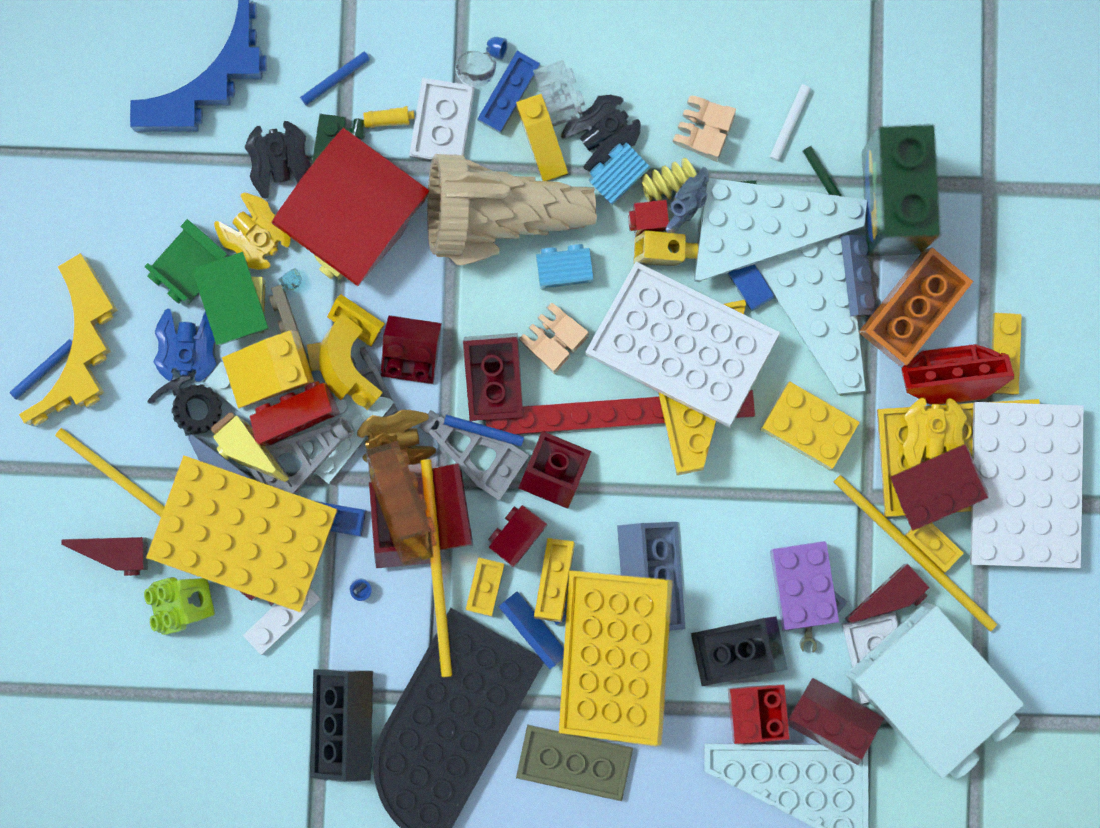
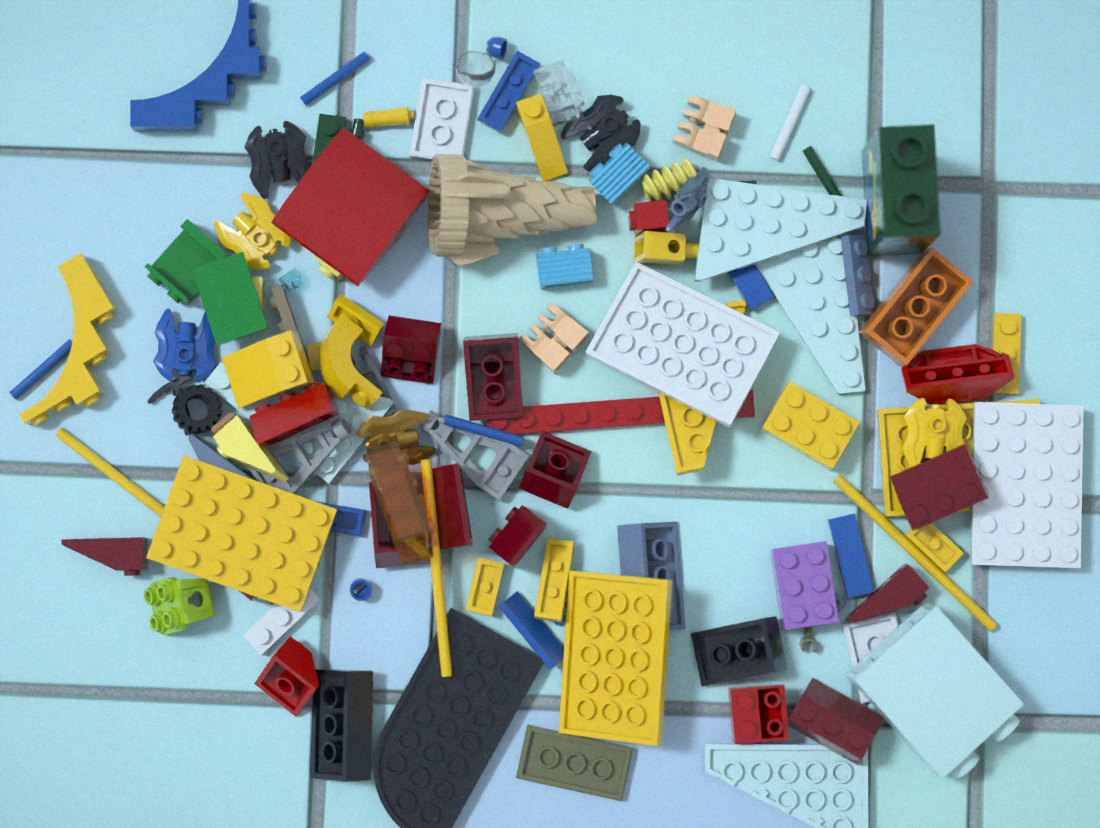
(290, 676): none -> red slope
(850, 556): none -> blue tile

